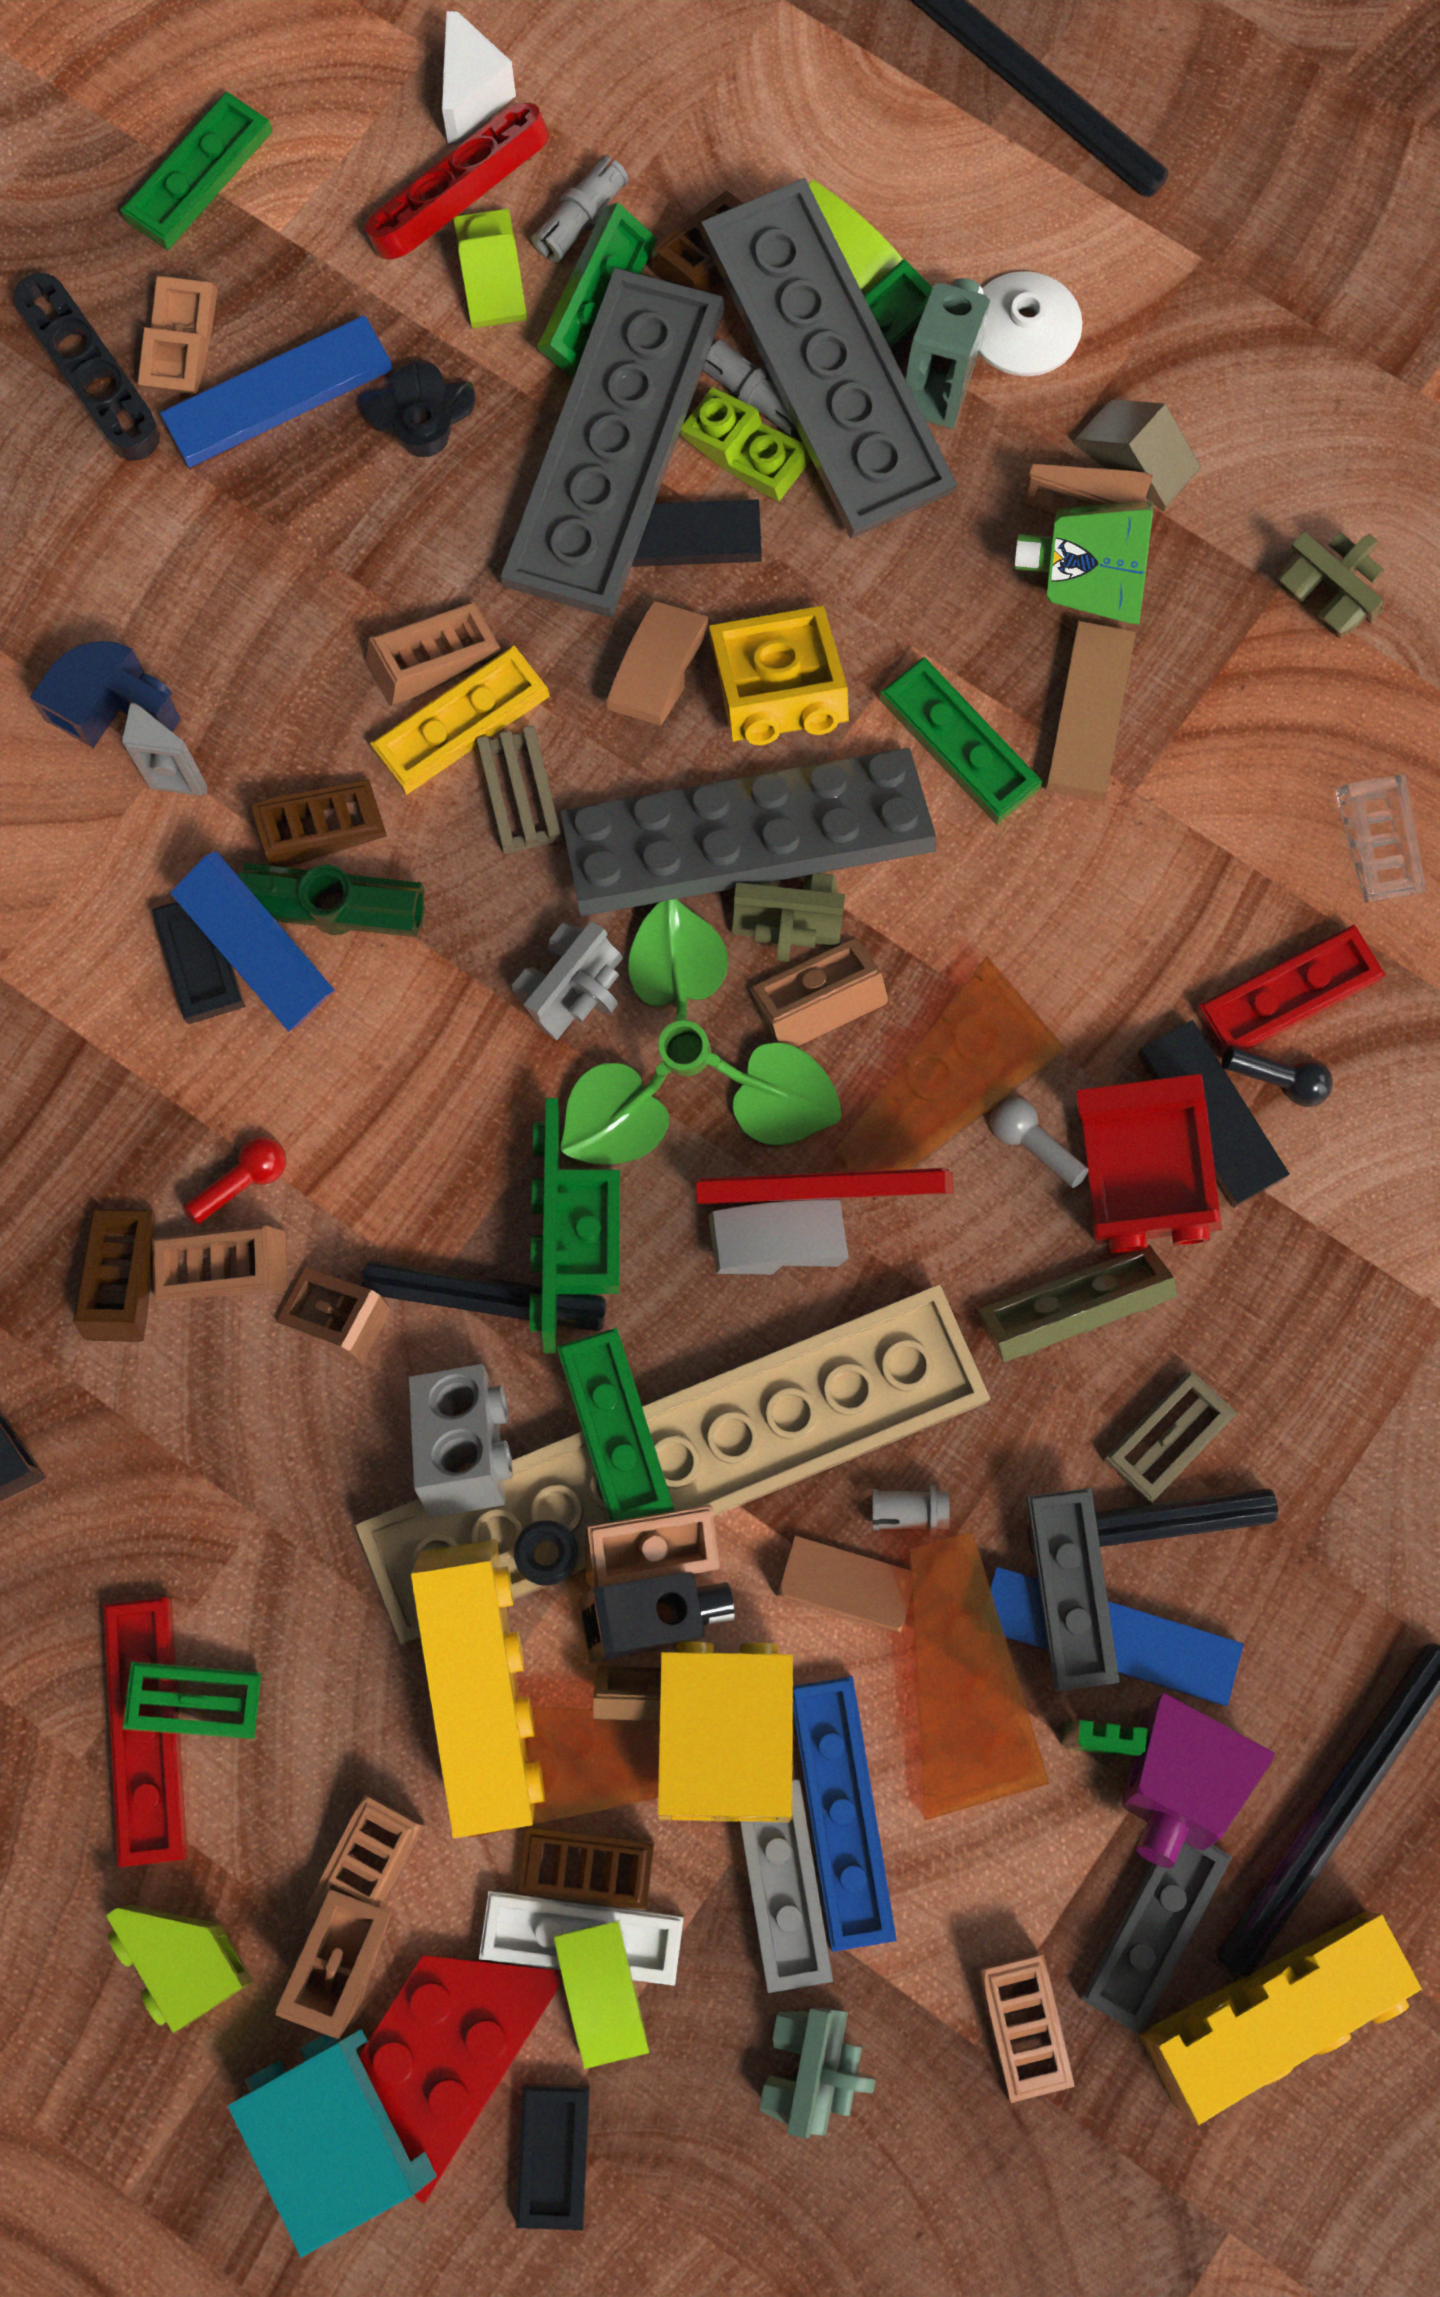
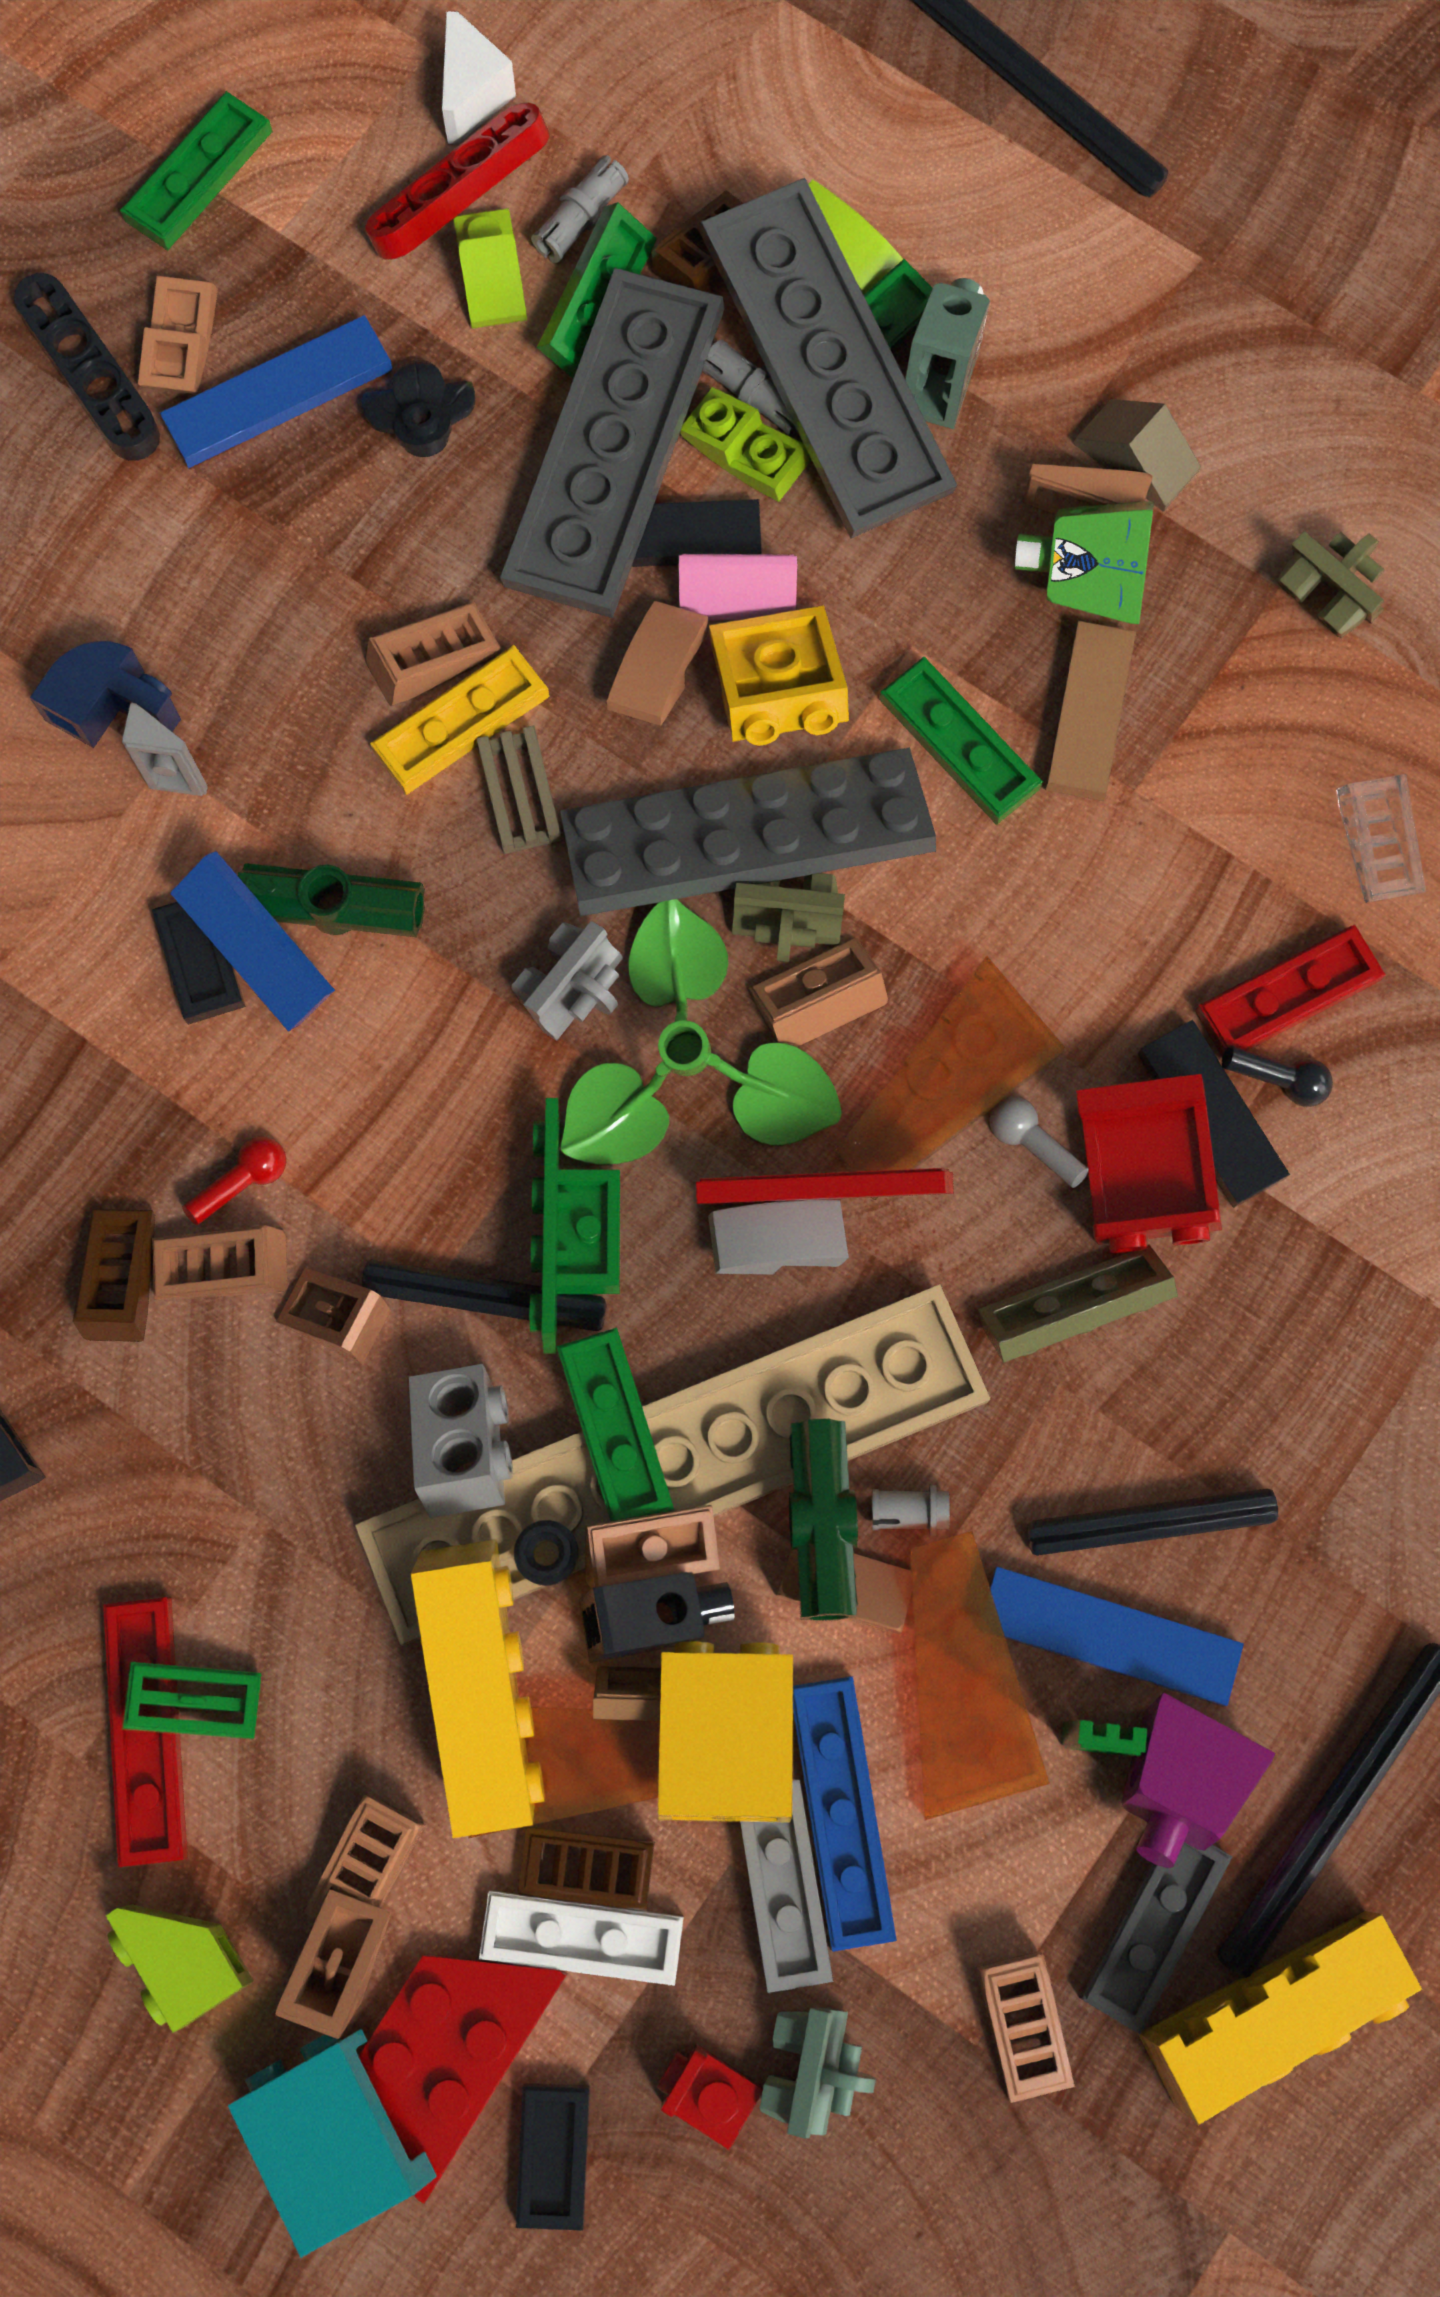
(294, 806): reddish brown slope -> none
(601, 1994): lime slope -> none
(708, 2095): none -> red bracket
(737, 585): none -> bright pink slope
(823, 1520): none -> dark green piece
(1034, 343): white dish -> none
(1072, 1589): dark grey tile -> none
(1133, 1474): dark tan tile -> none

